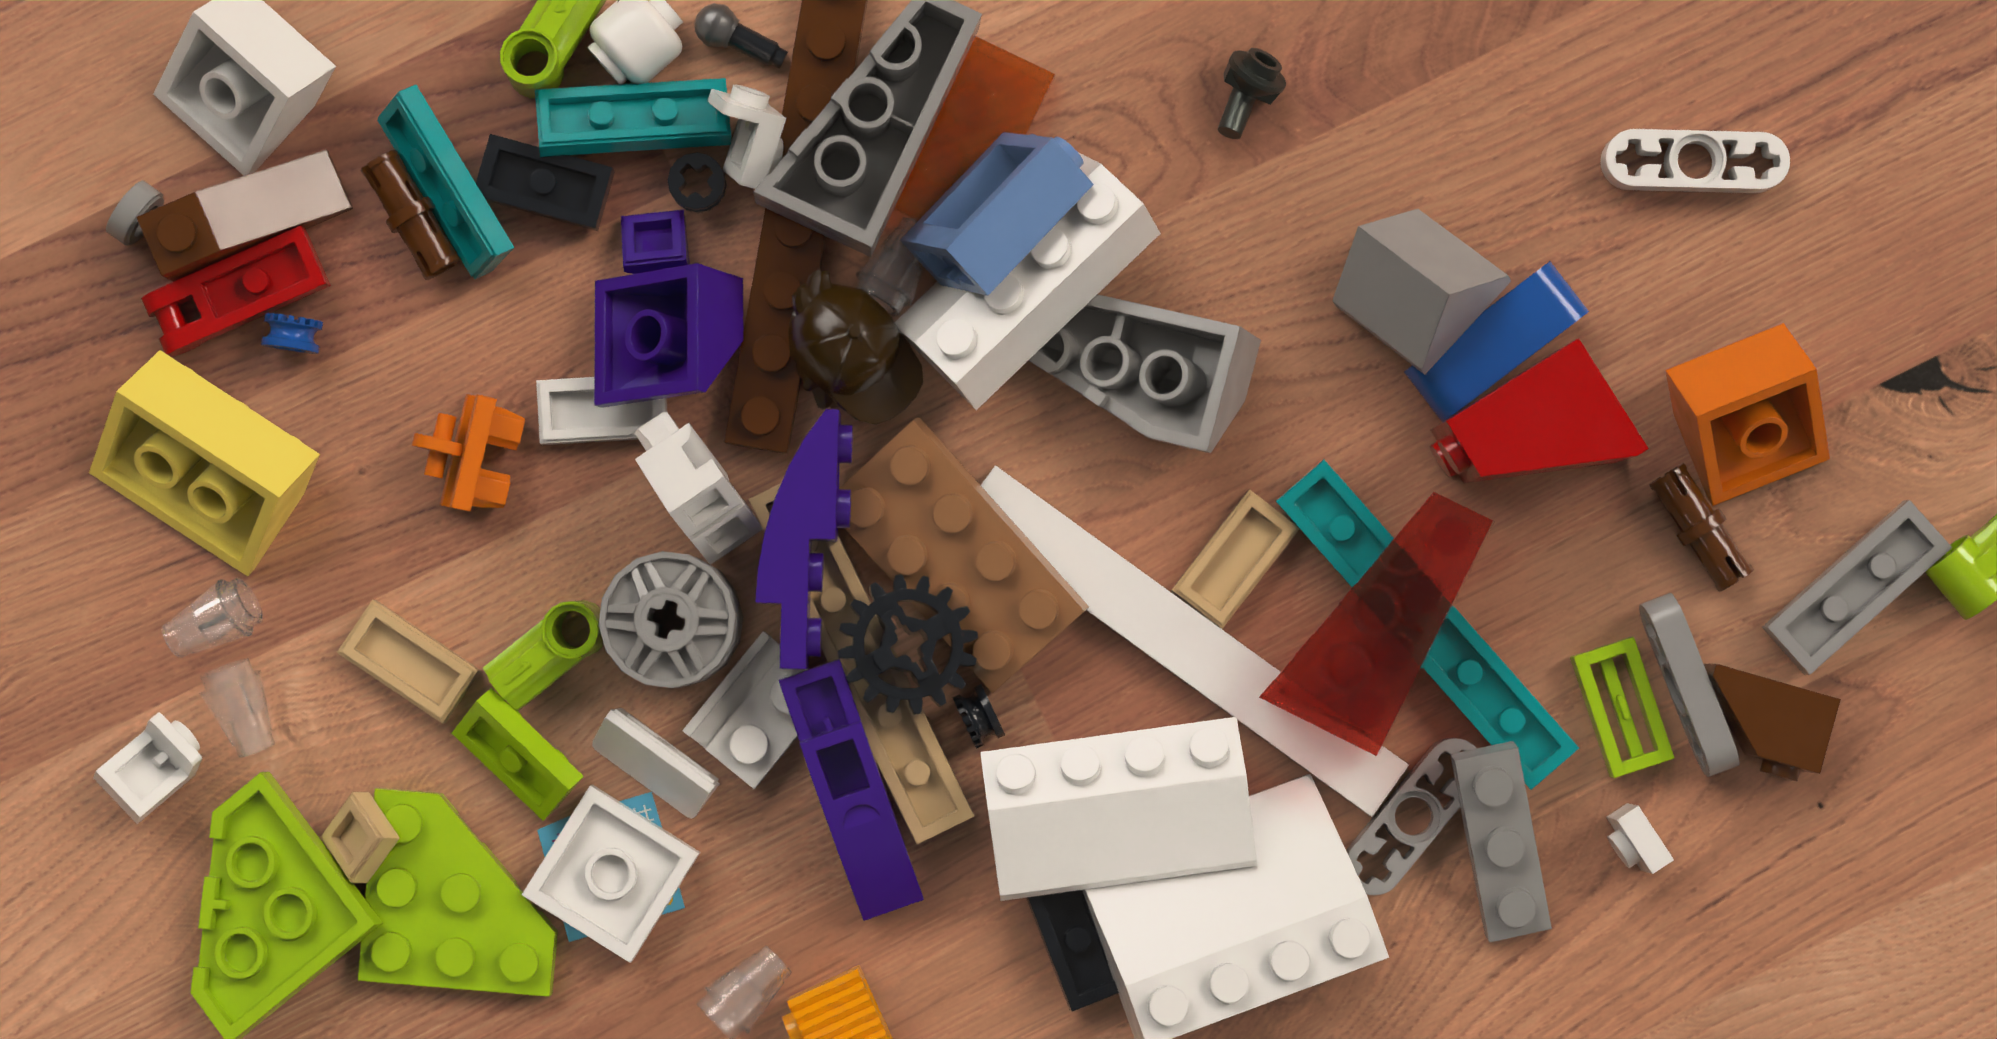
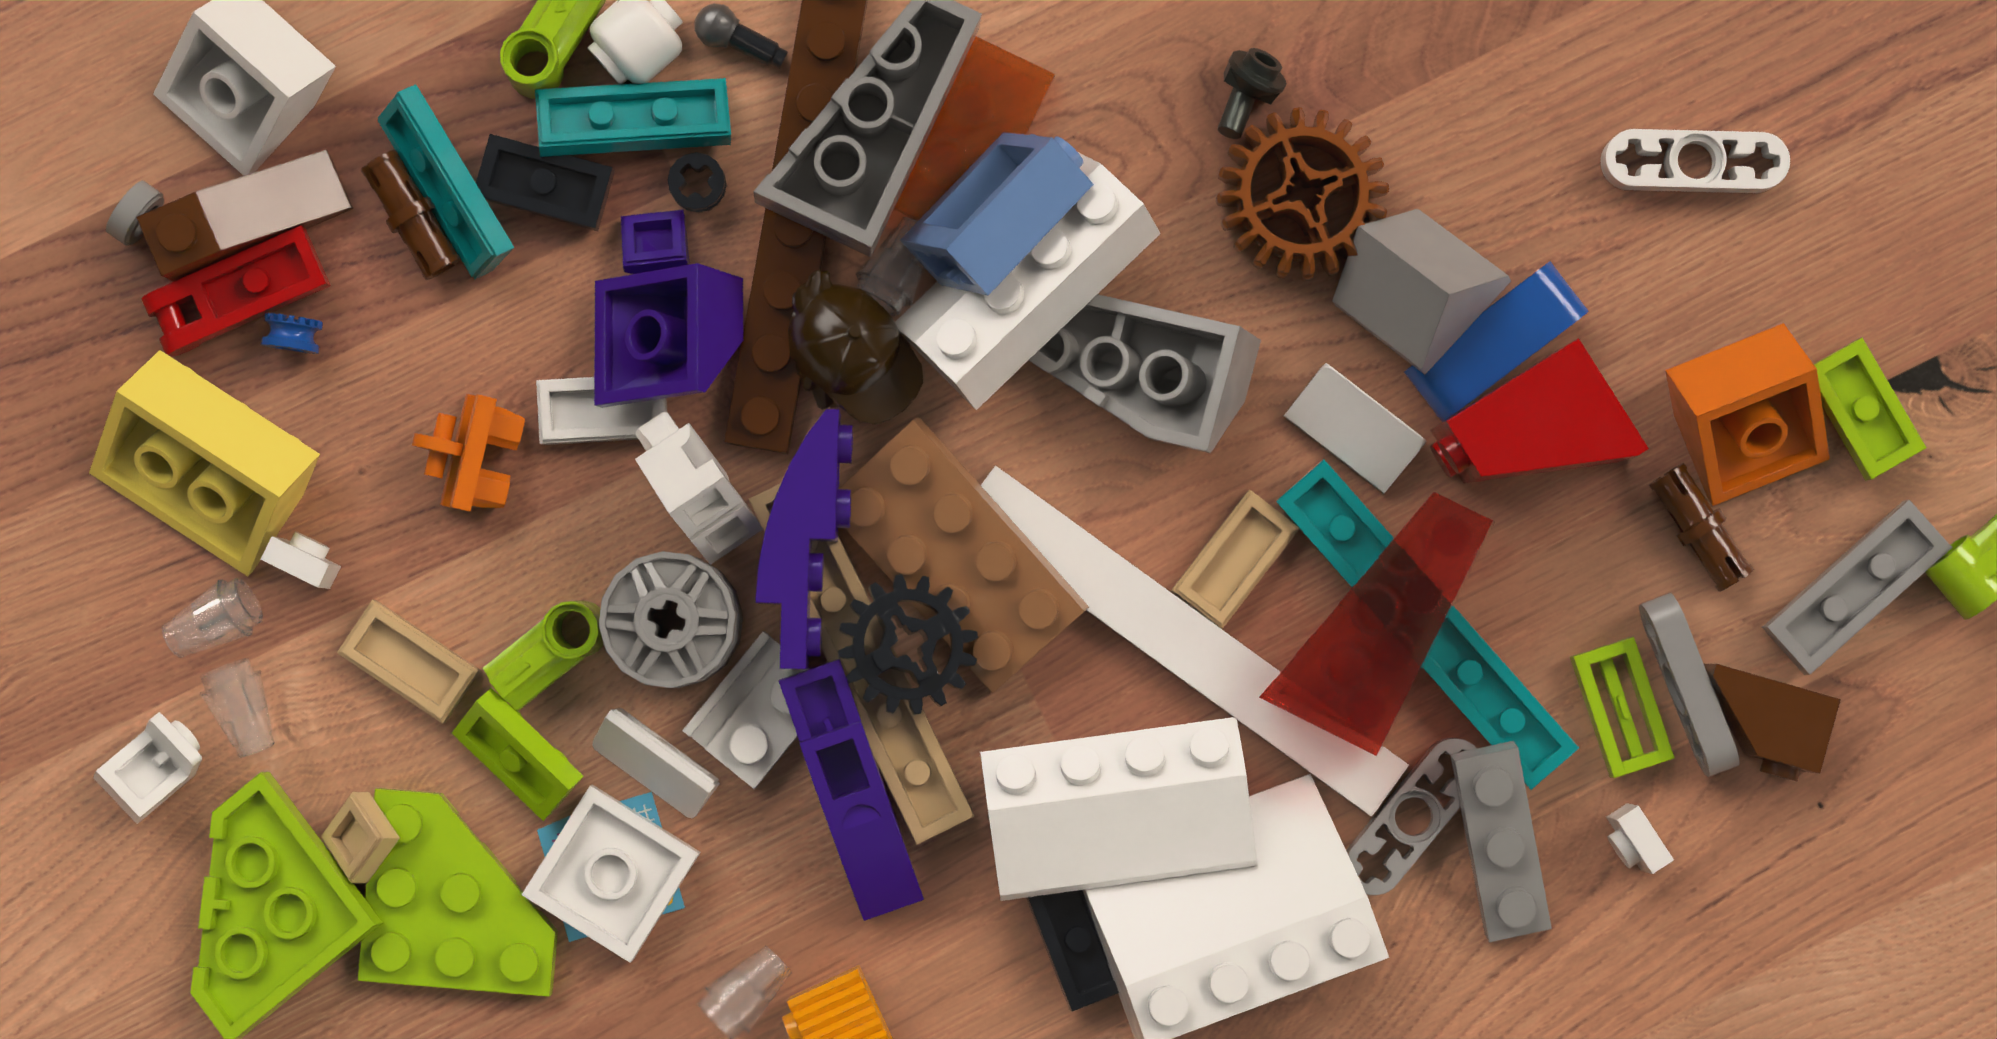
(303, 559): none -> white plate
(756, 139): white bracket -> none
(978, 716): black bush -> none
(1293, 165): none -> dark orange gear
(1355, 428): none -> white slope
(1866, 410): none -> lime plate

